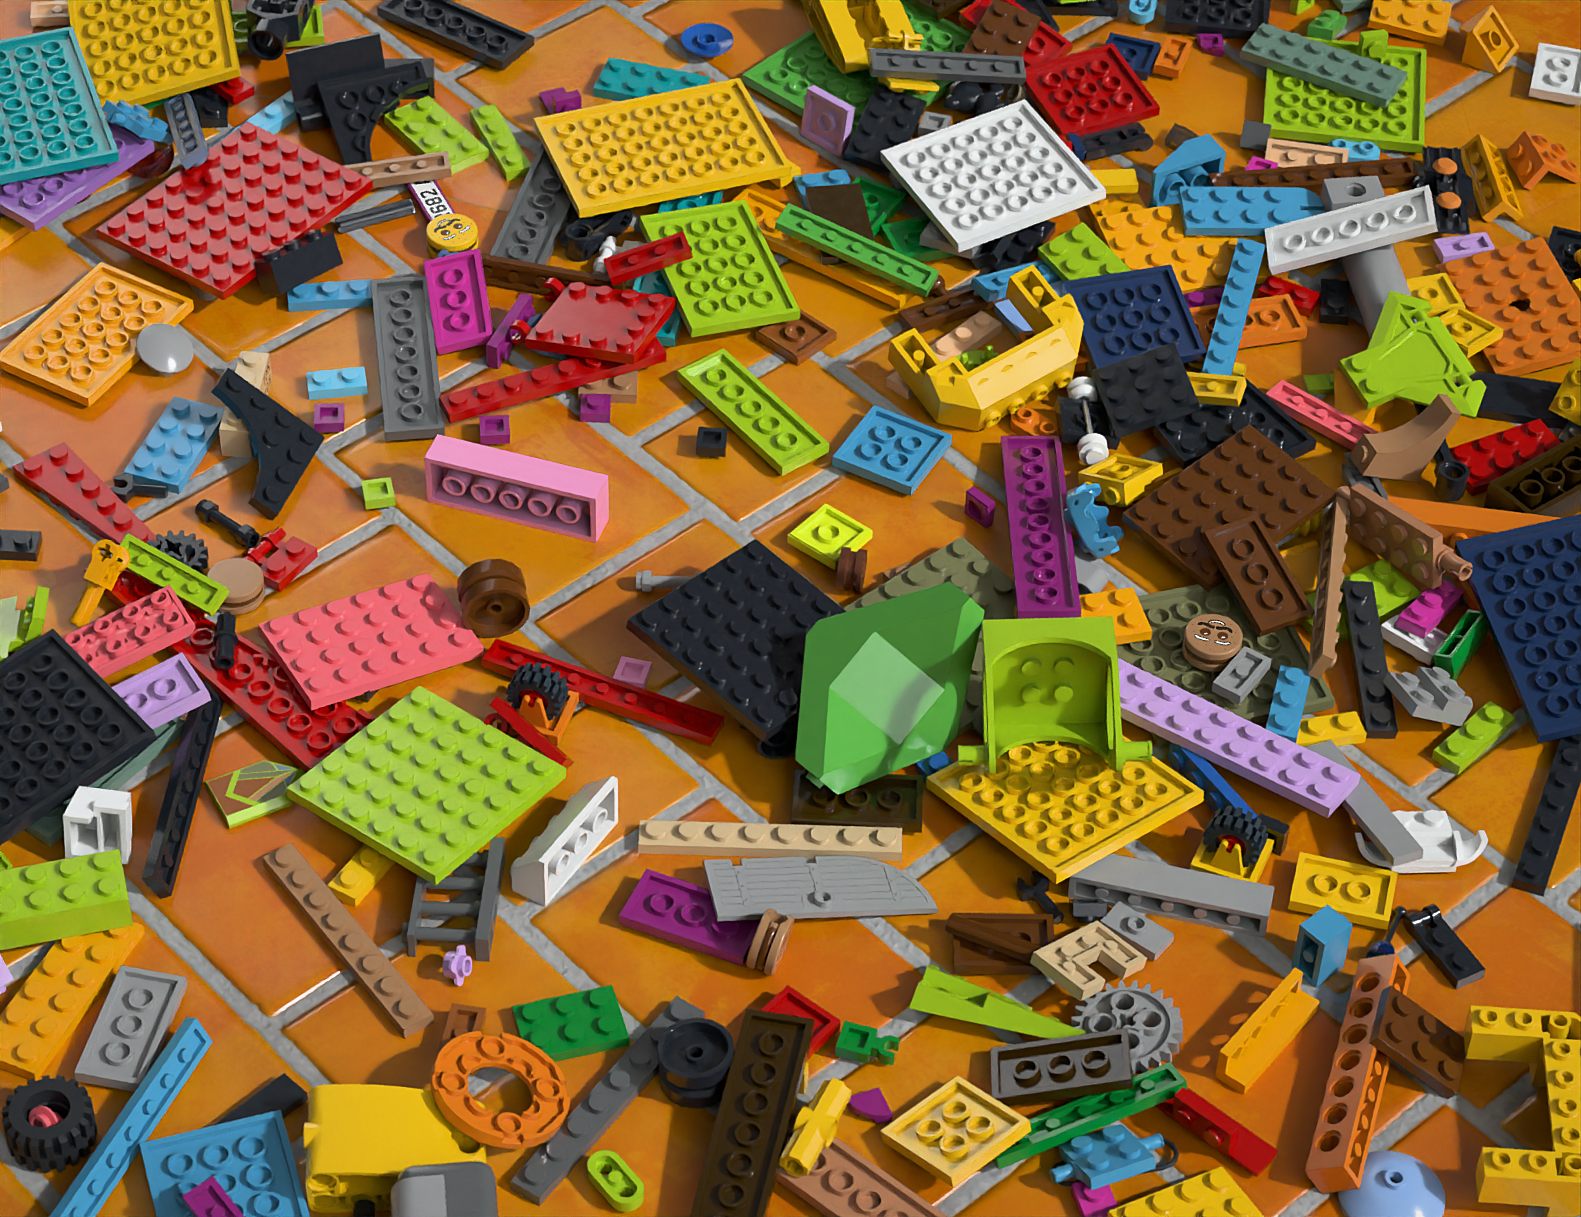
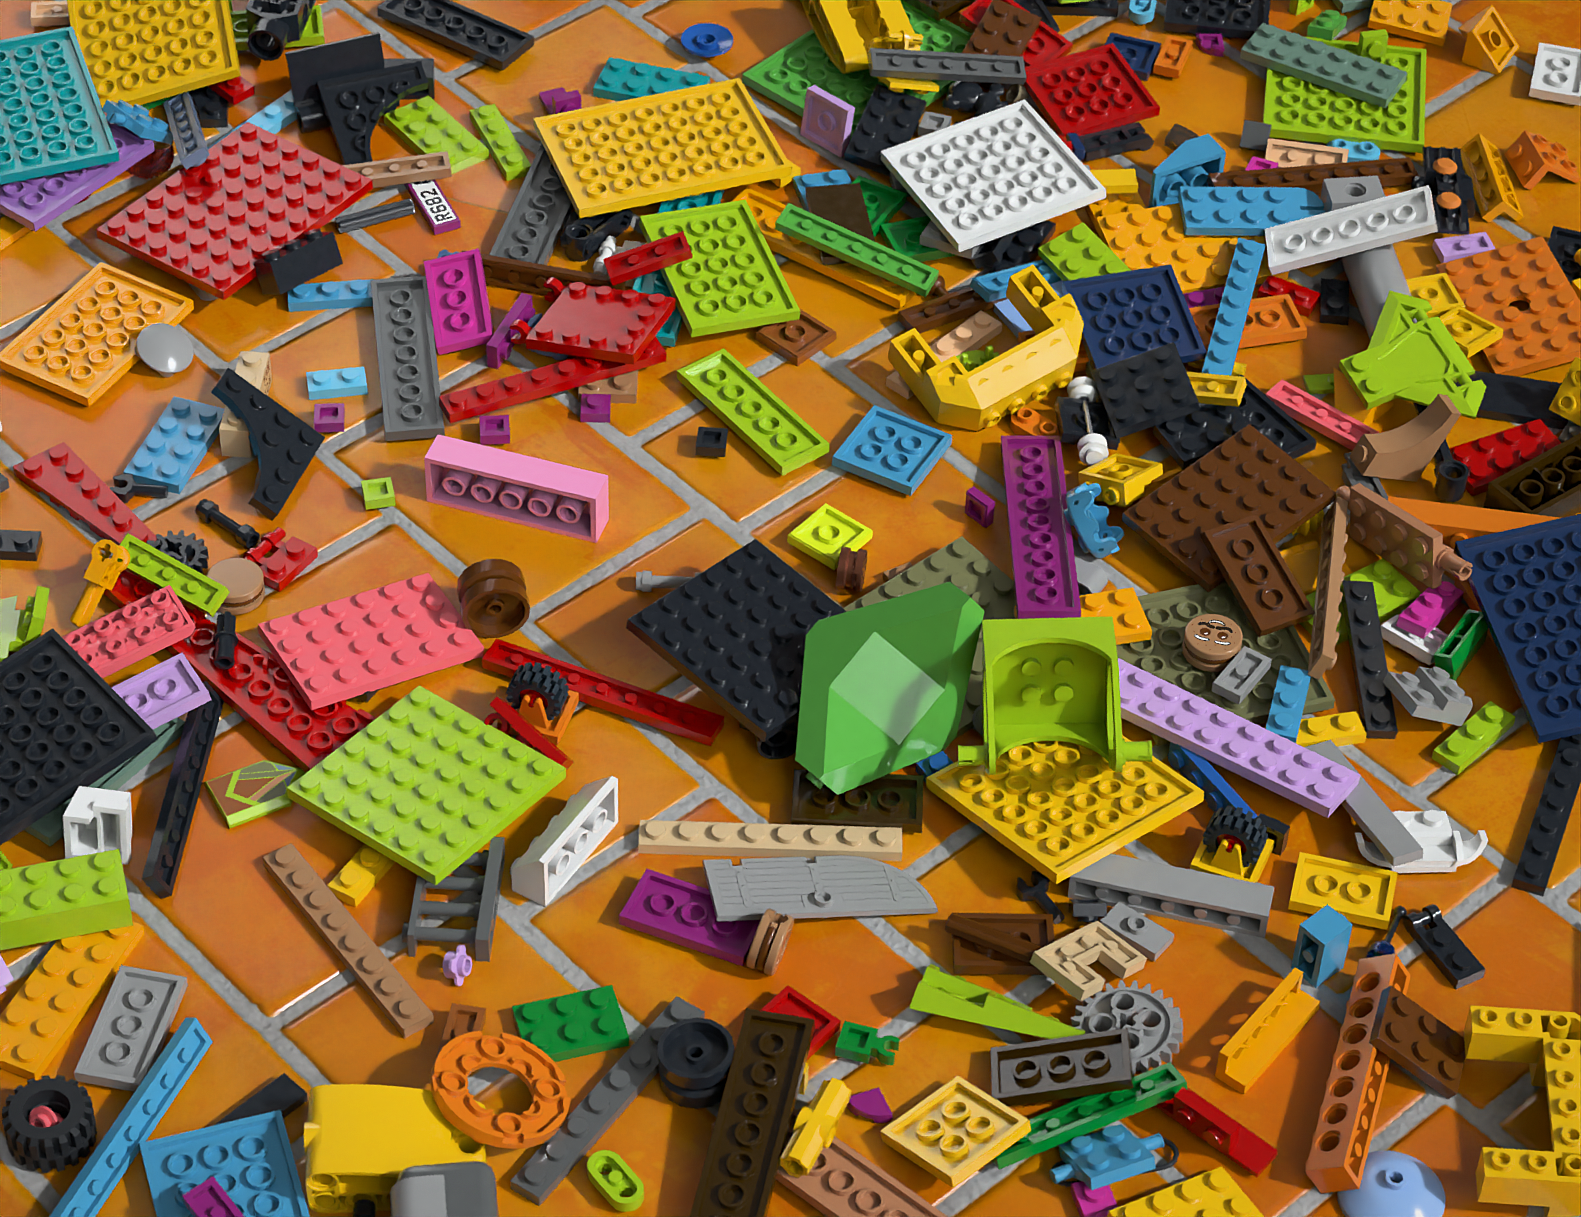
(451, 233): yellow head -> none
(633, 671): bright pink plate -> none

